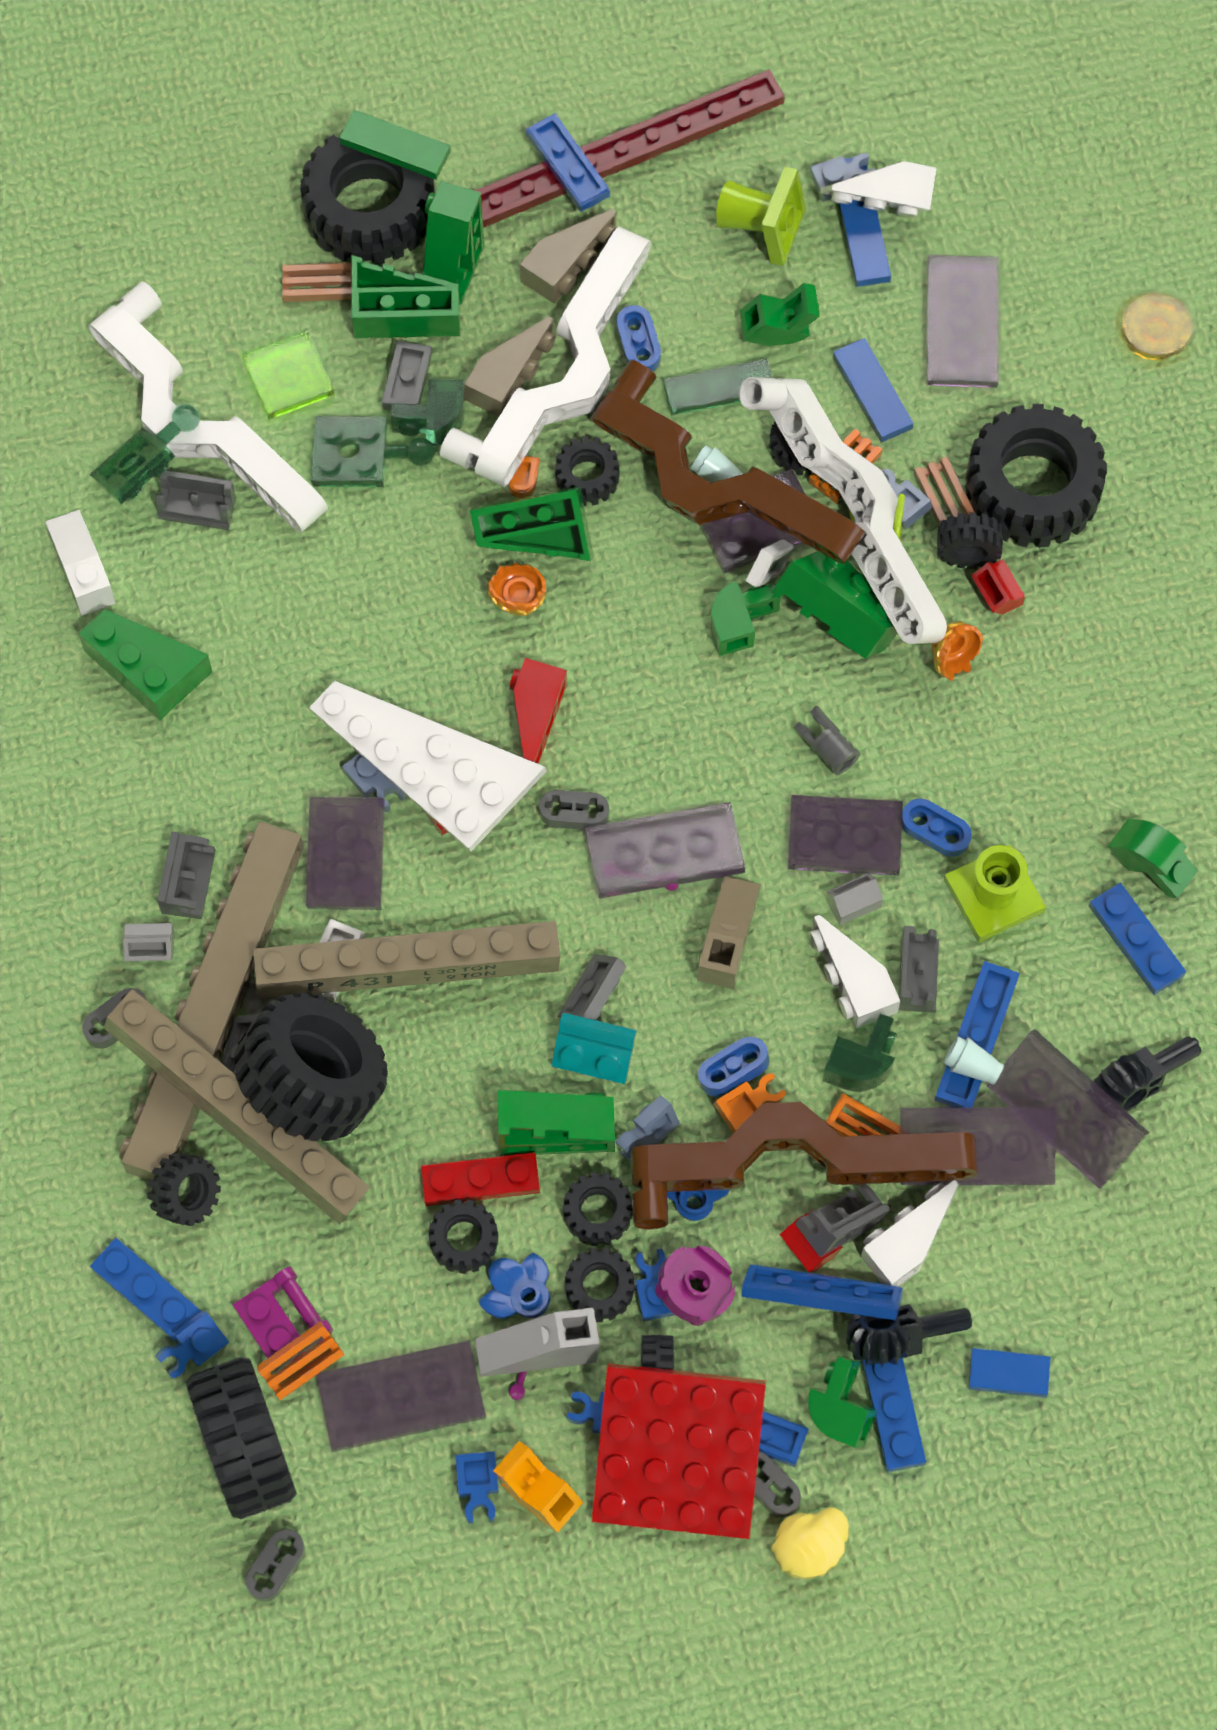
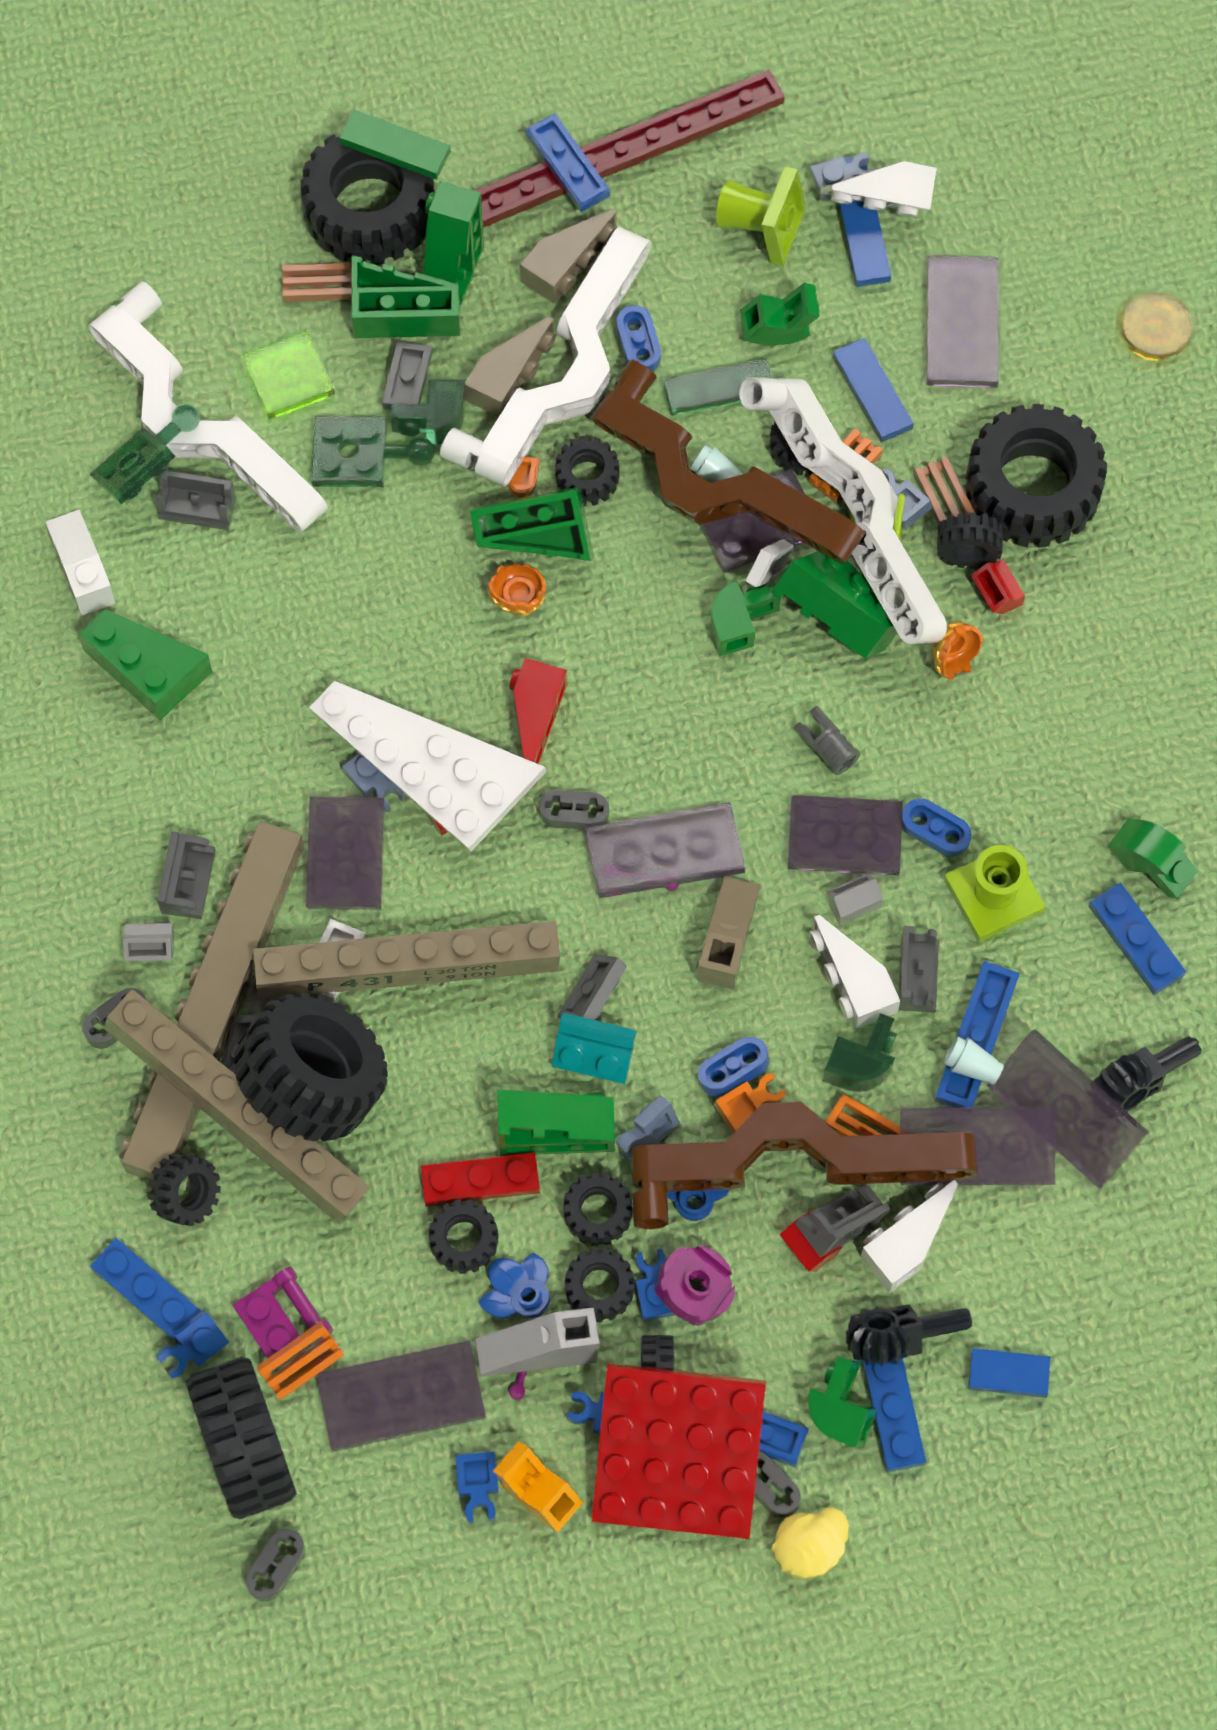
(822, 1292): blue tile -> none

